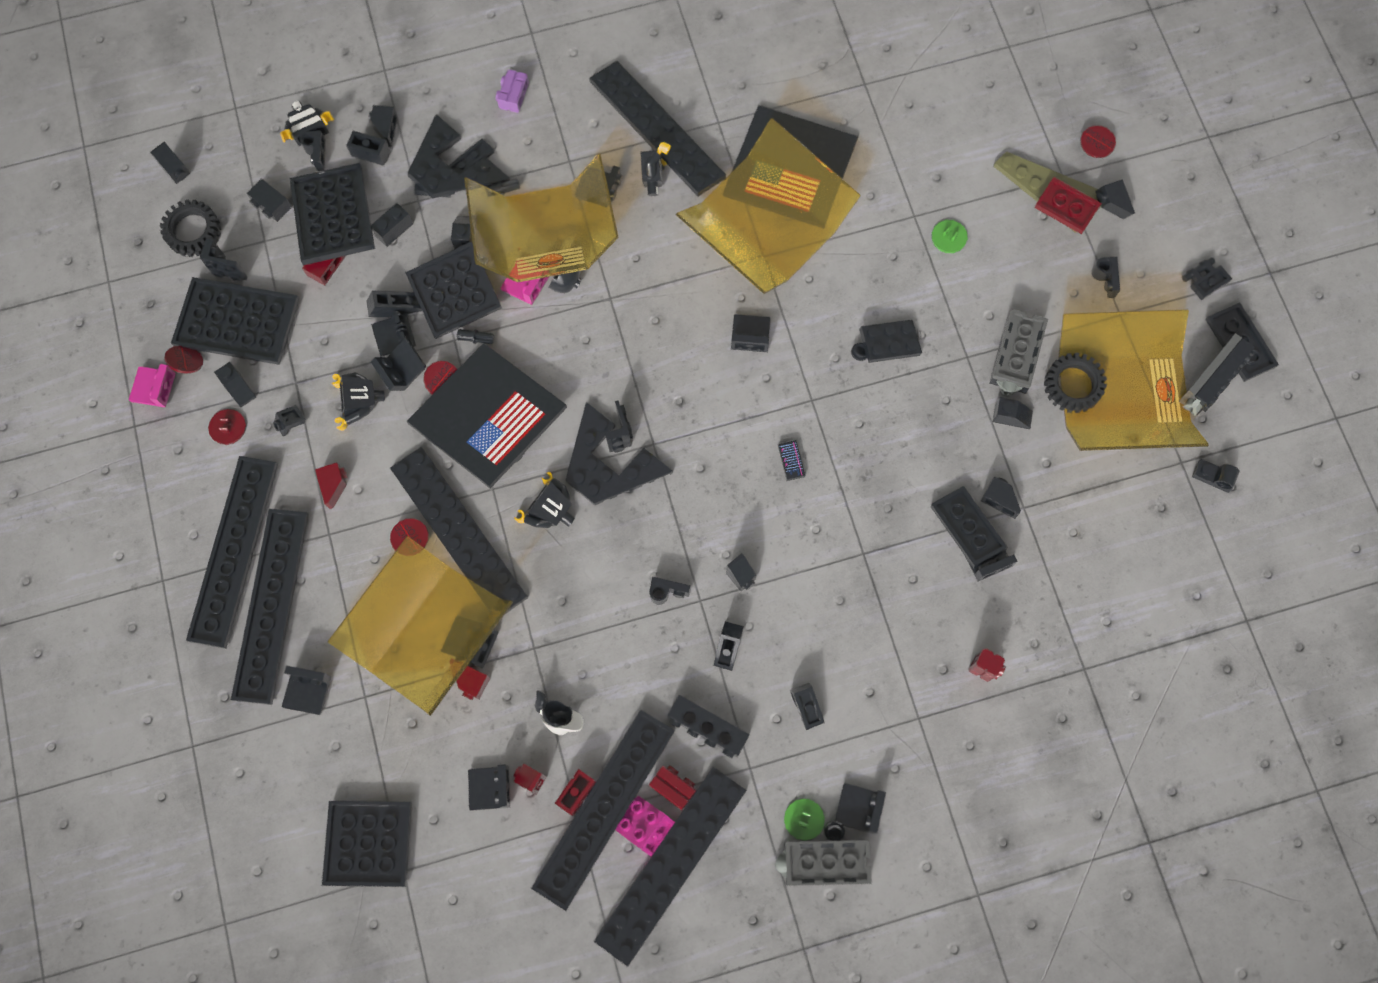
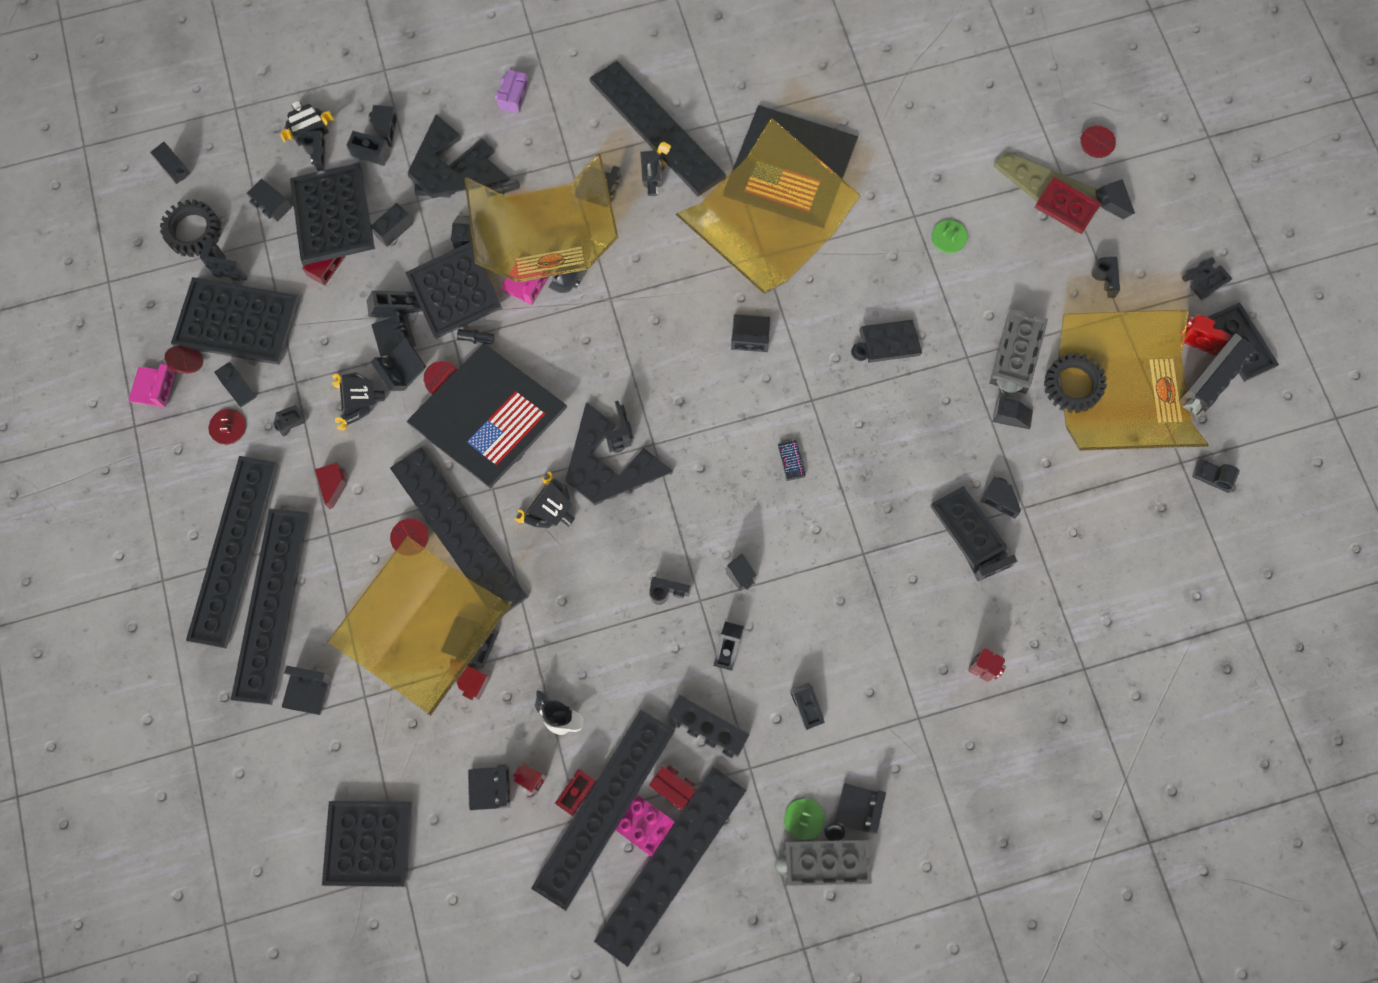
(1203, 336): none -> red plate

